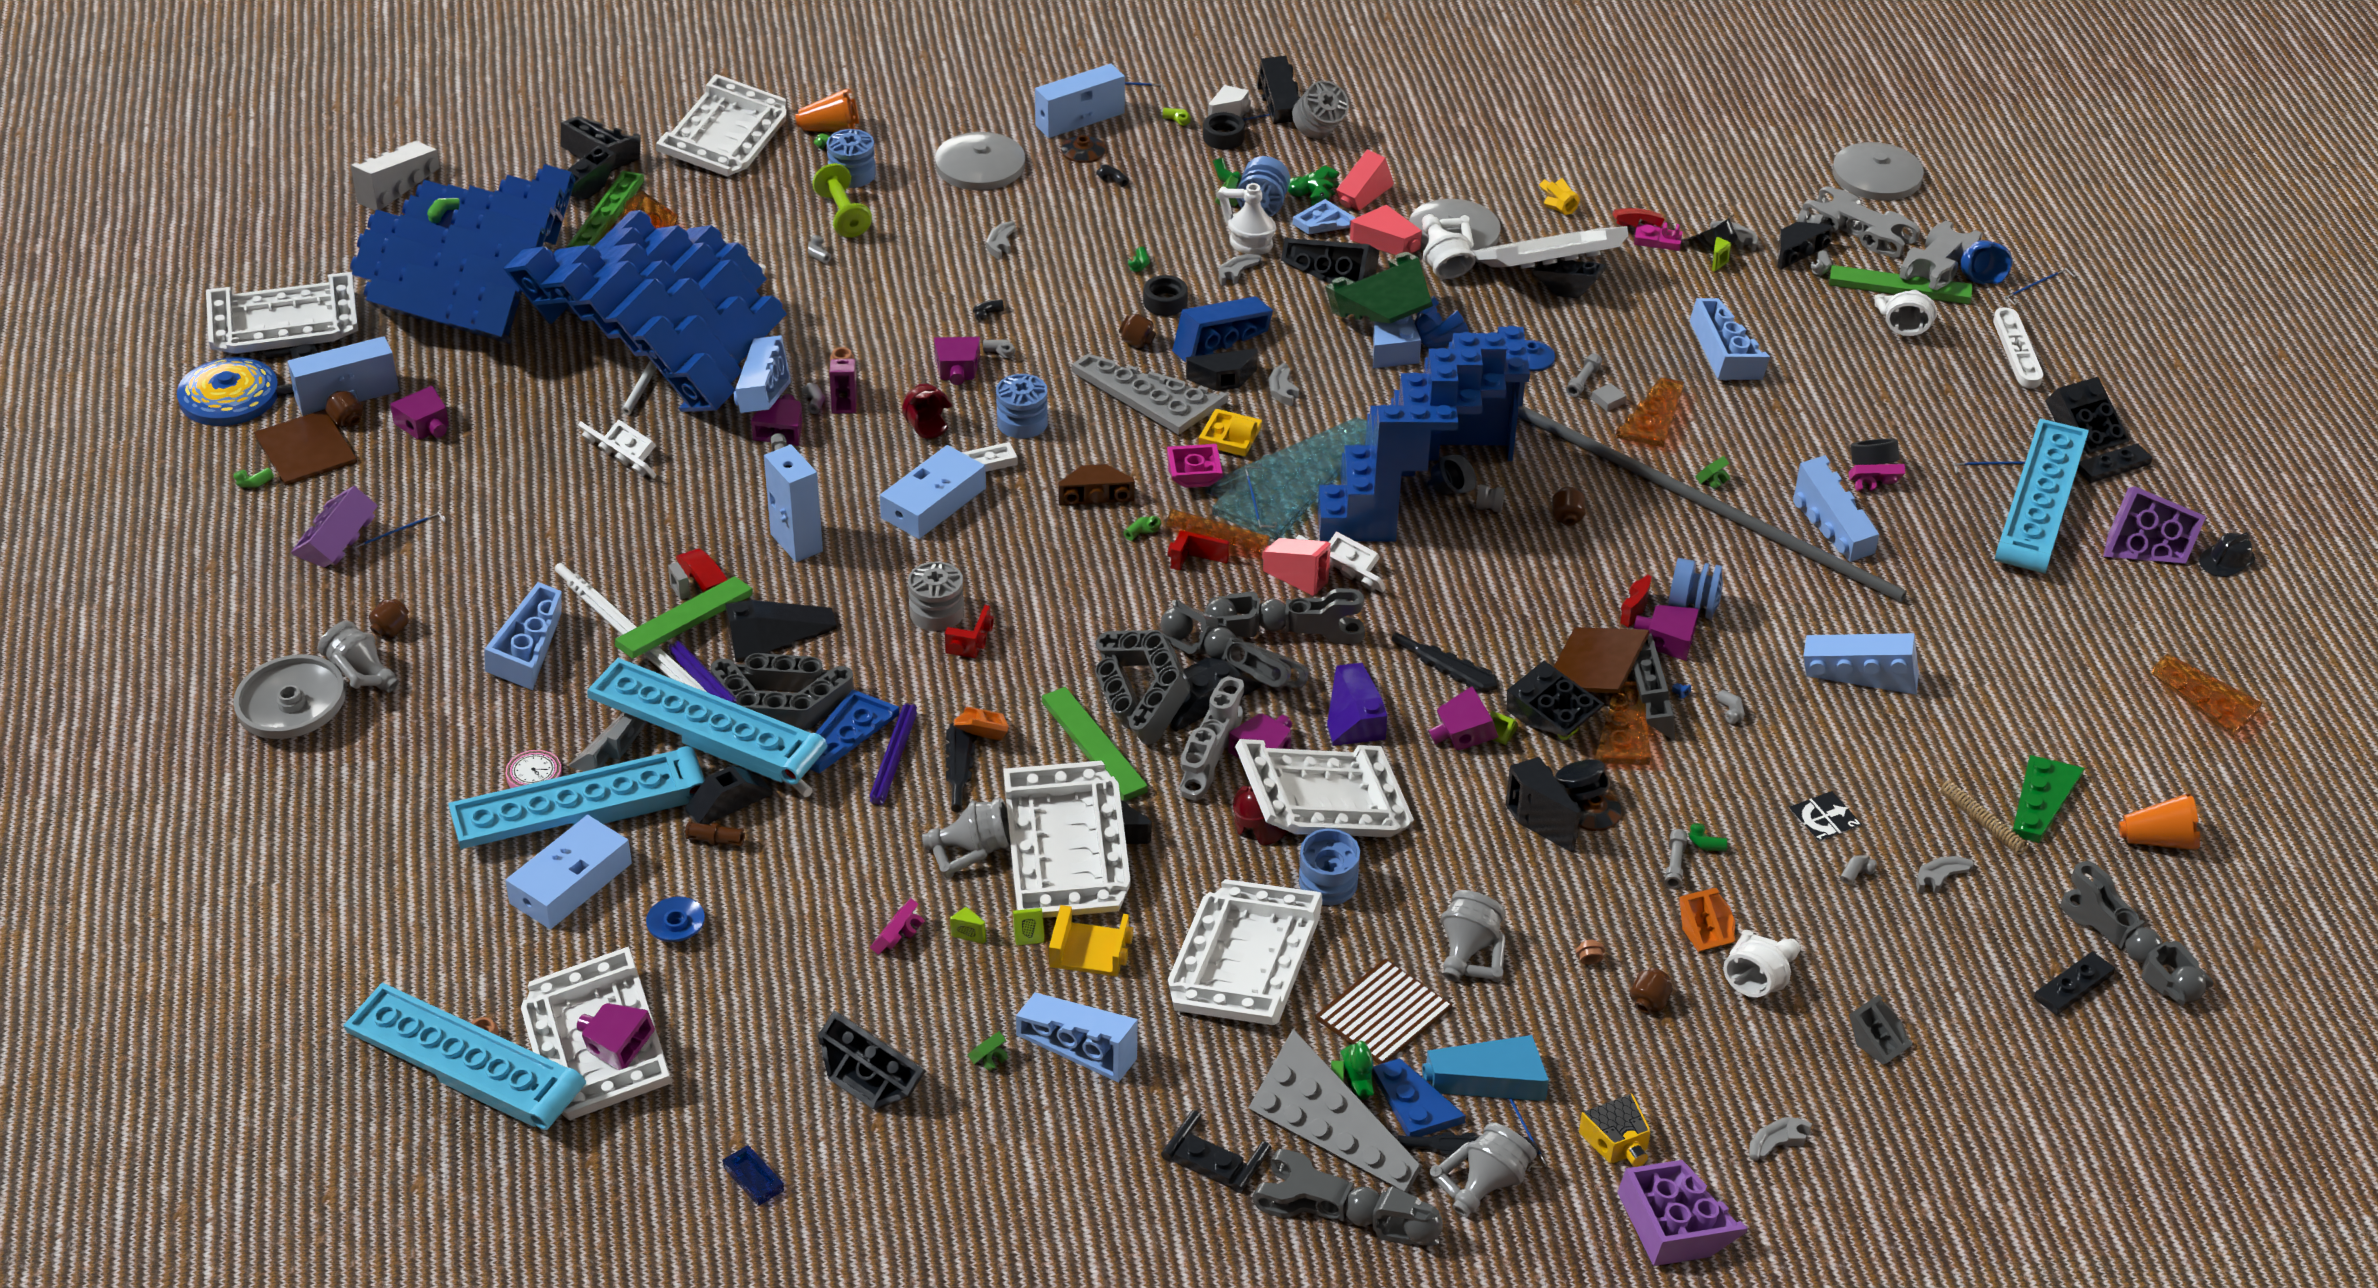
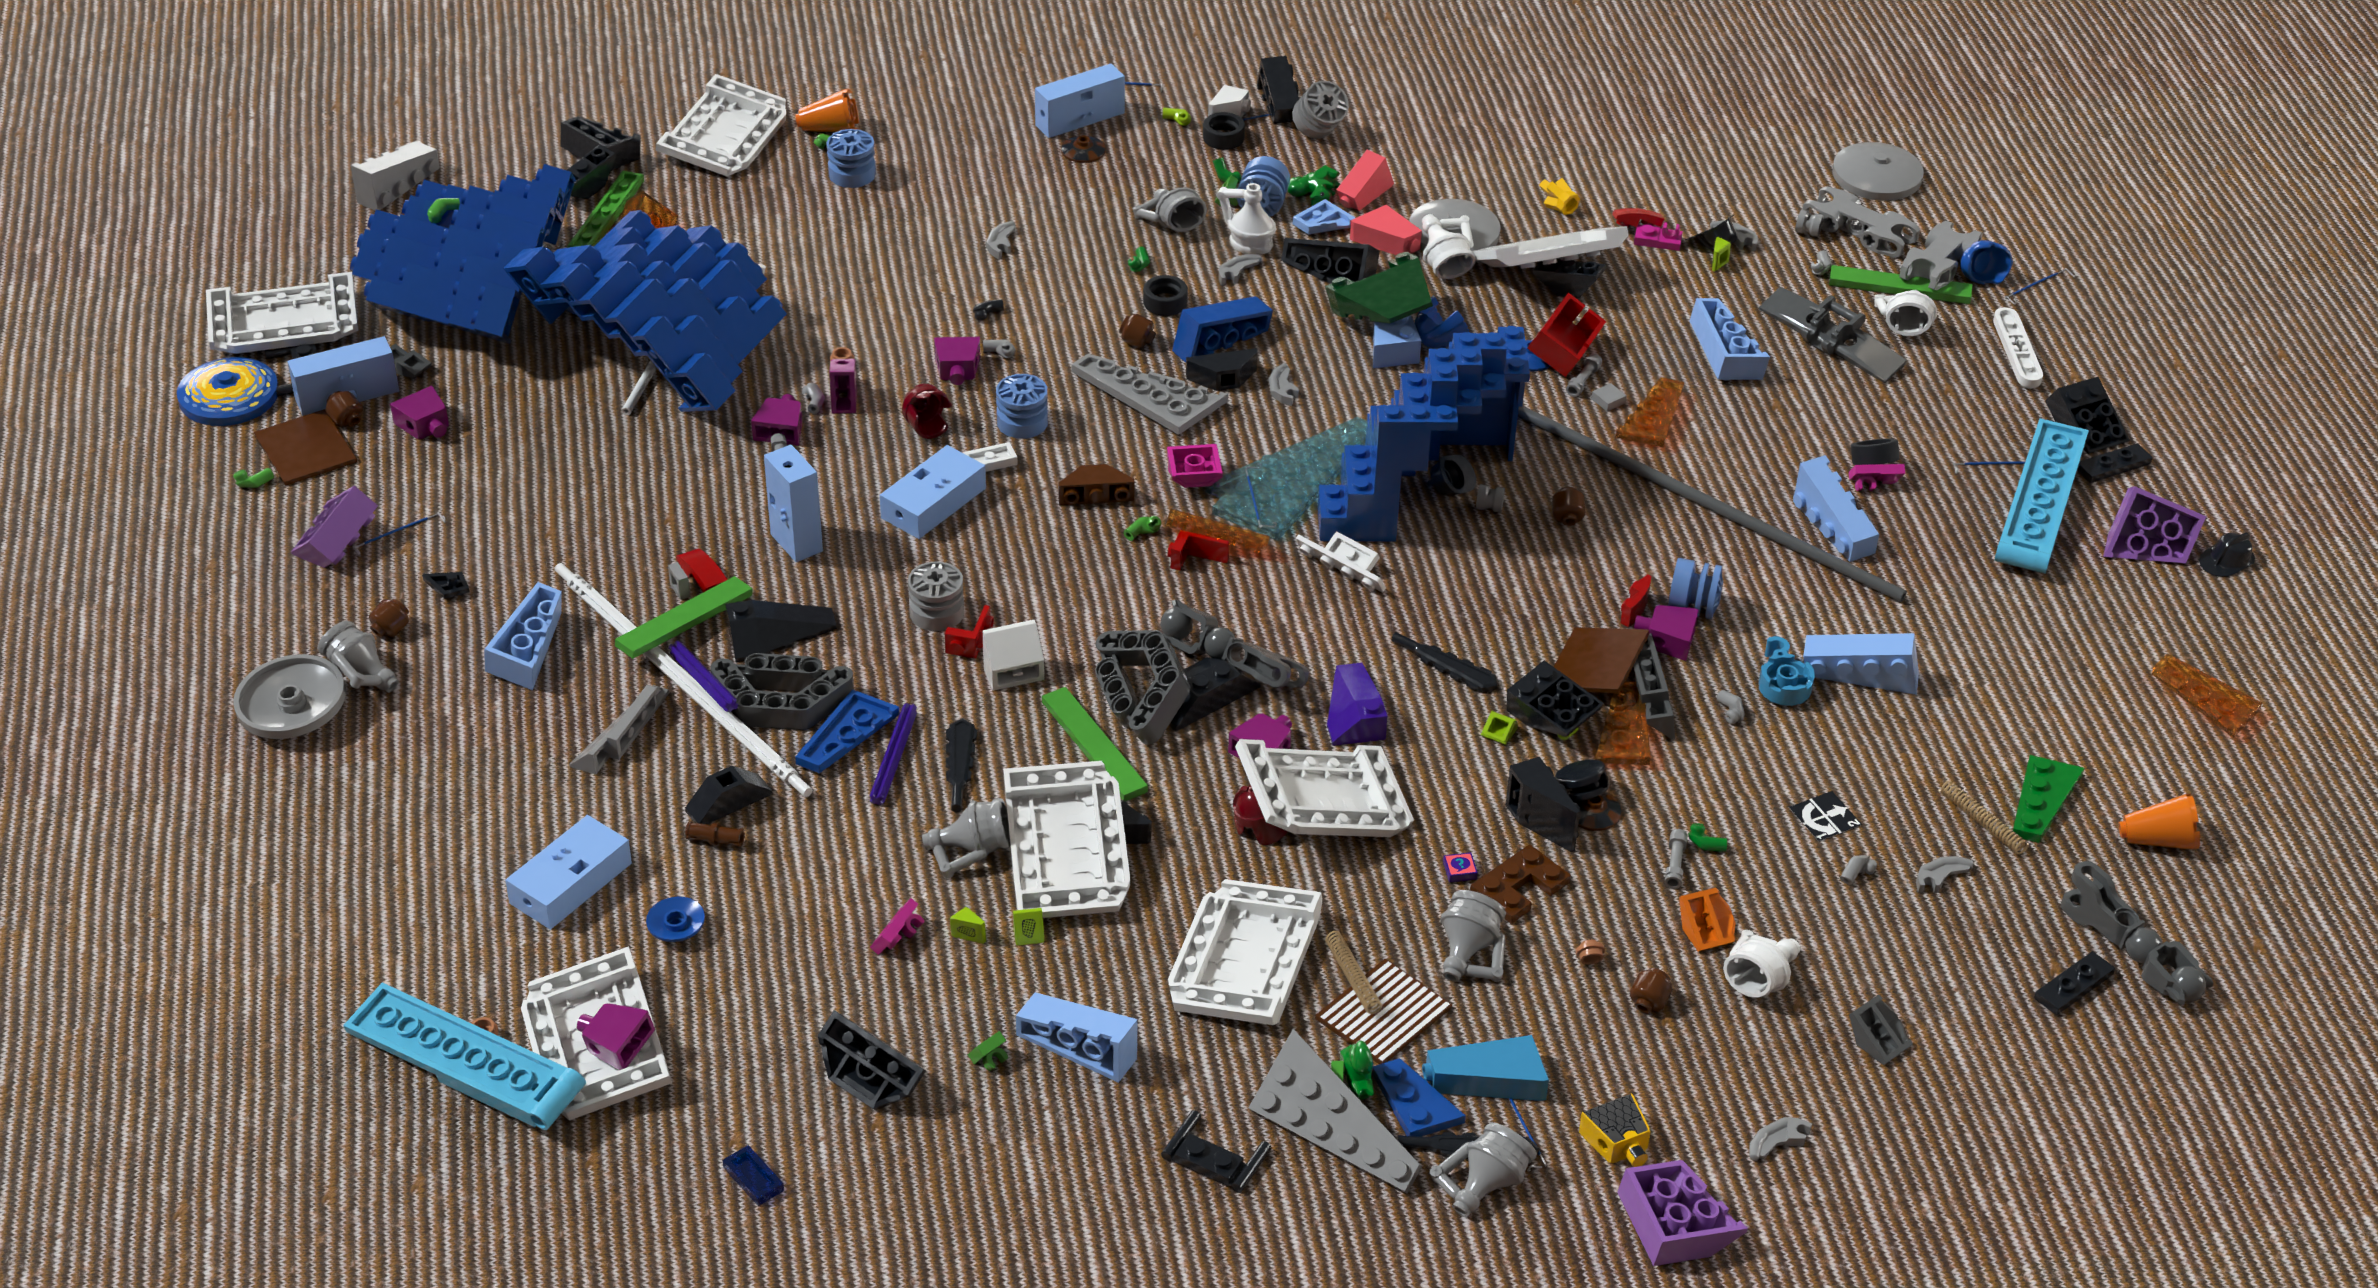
(410, 363): none -> dark grey slope
(447, 584): none -> black piece
(532, 767): tile -> none
(602, 793): medium azure hinge -> none
(624, 442): white bracket -> none
(710, 722): medium azure hinge -> none
(763, 375): light blue wedge -> none
(816, 250): light grey arm -> none
(851, 218): lime hose -> none
(980, 161): light grey dish -> none
(982, 723): orange slope -> none
(1013, 655): none -> white slope
(1089, 946): yellow panel -> none
(1114, 173): black arm -> none
(1175, 209): none -> light grey piece
(1211, 738): light grey piece -> none
(1230, 432): yellow plate -> none
(1299, 563): coral slope -> none
(1299, 615): dark grey piece -> none
(1330, 865): medium blue wheel -> none
(1345, 957): none -> tan piece
(1394, 1214): dark grey piece -> none
(1460, 867): none -> dark purple tile
(1464, 721): magenta torso -> none
(1514, 873): none -> reddish brown plate
(1563, 342): none -> red piece
(1681, 690): blue piece -> none
(1713, 472): bright green tile -> none
(1783, 677): none -> dark azure piece
(1801, 241): black slope -> none
(1866, 354): none -> dark grey piece

